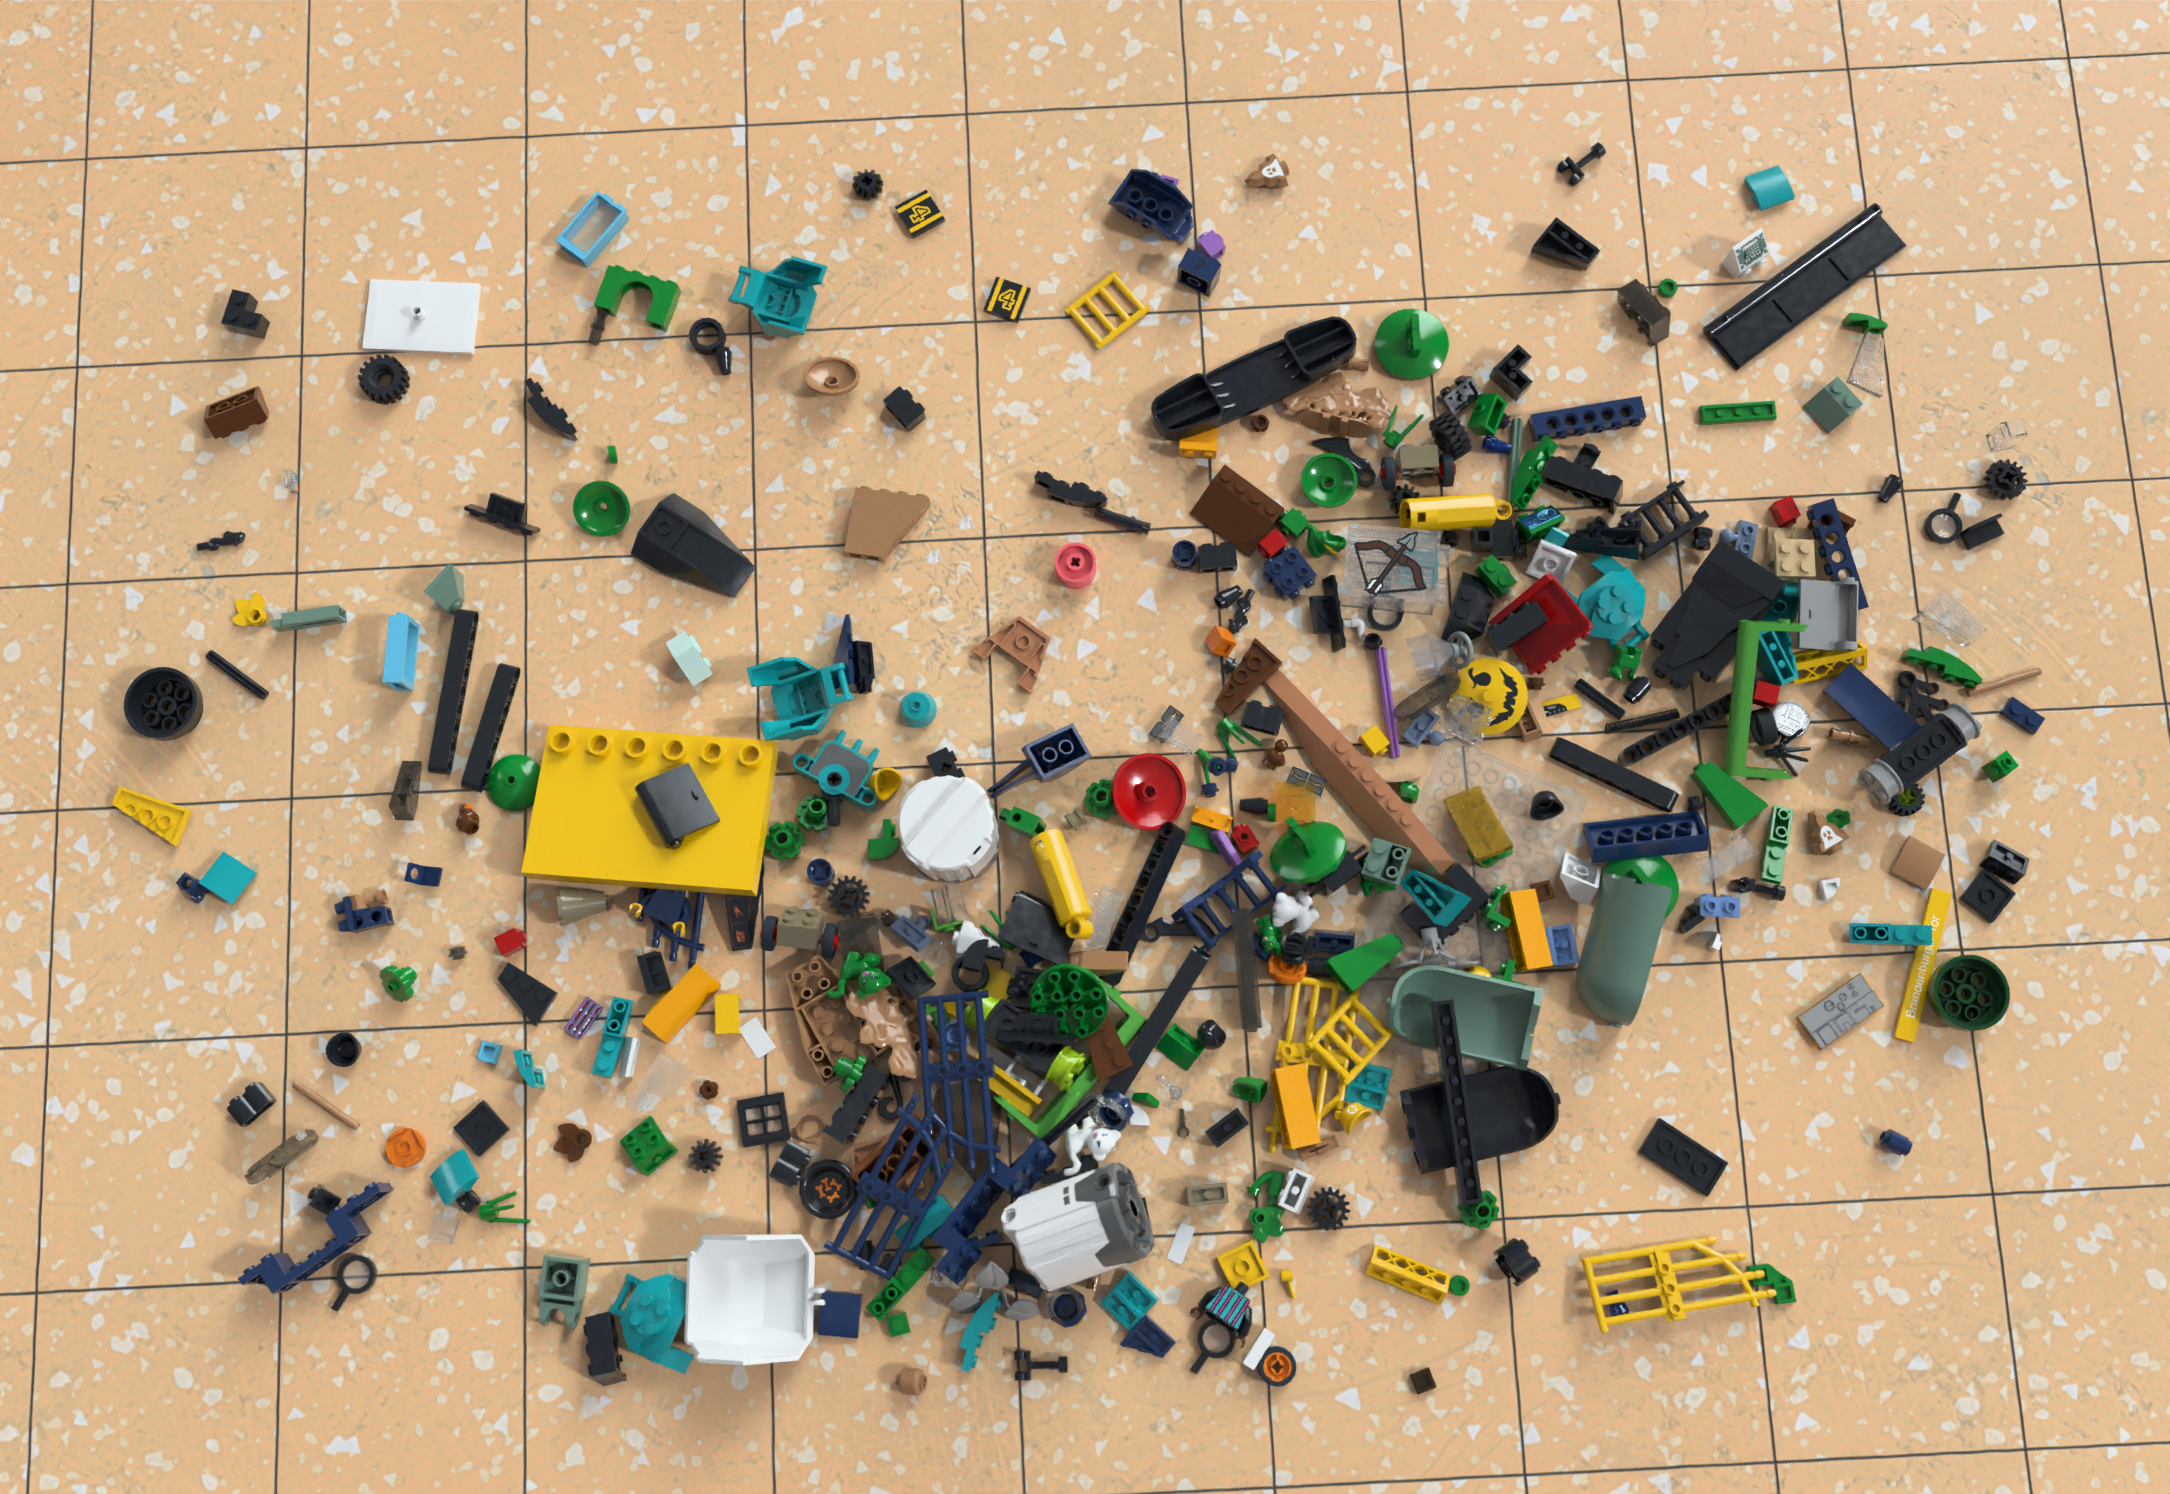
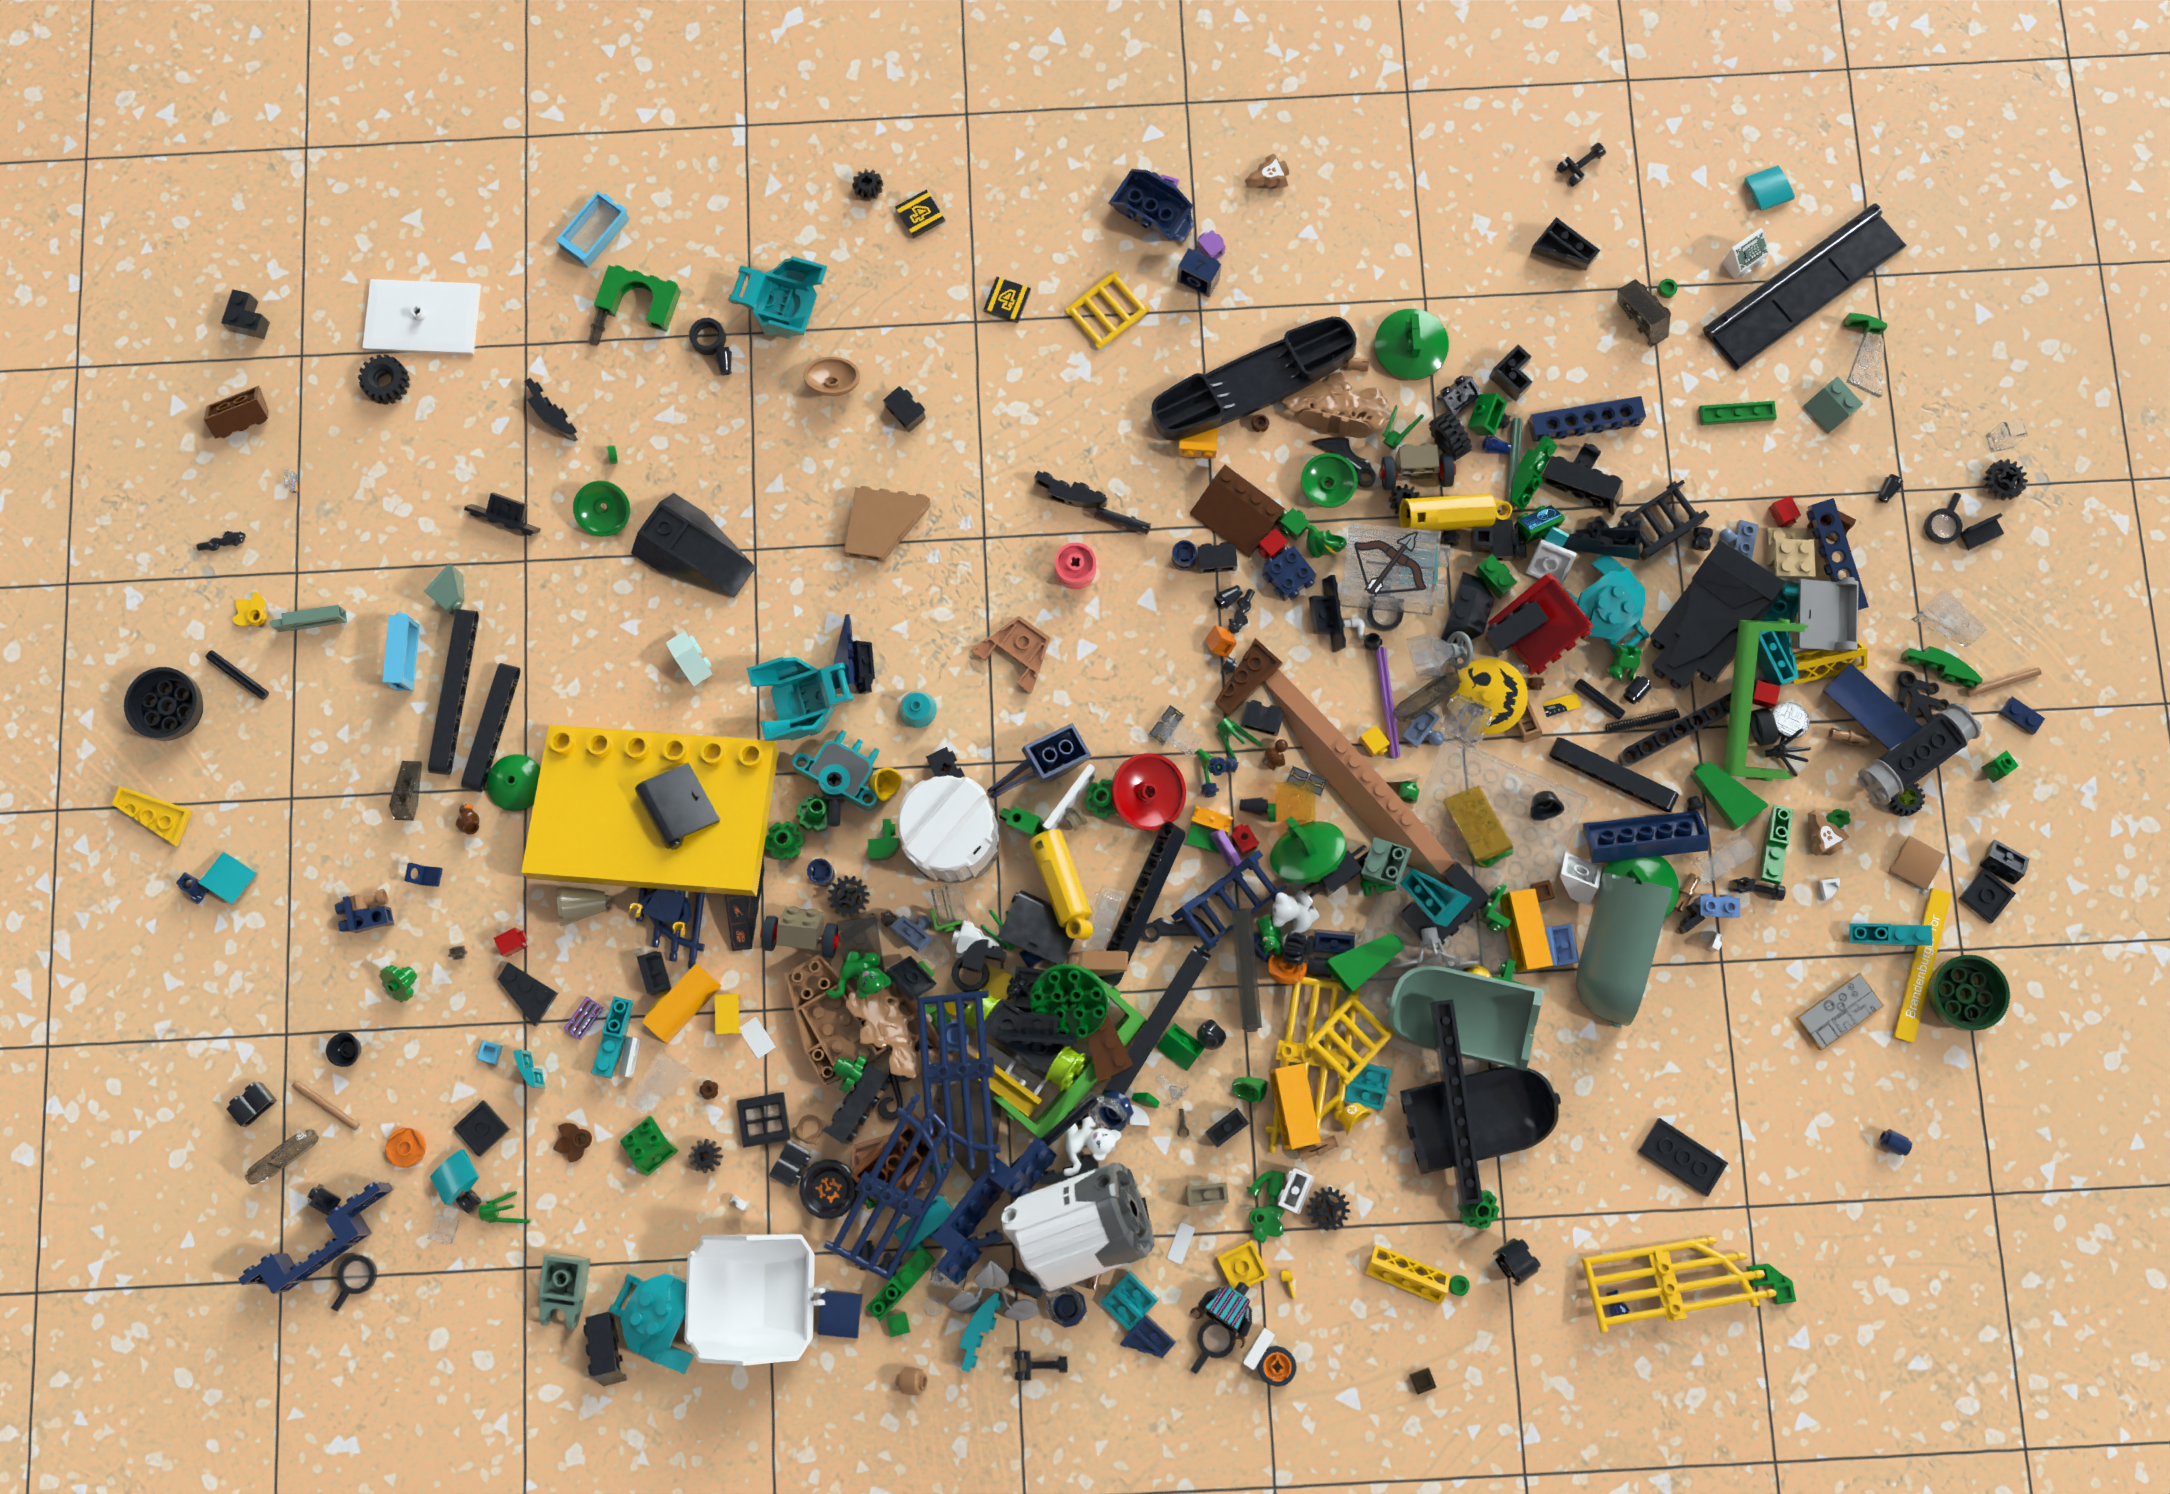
(740, 1203): none -> white tile
(1070, 798): none -> white tile
(1686, 892): none -> medium nougat pin

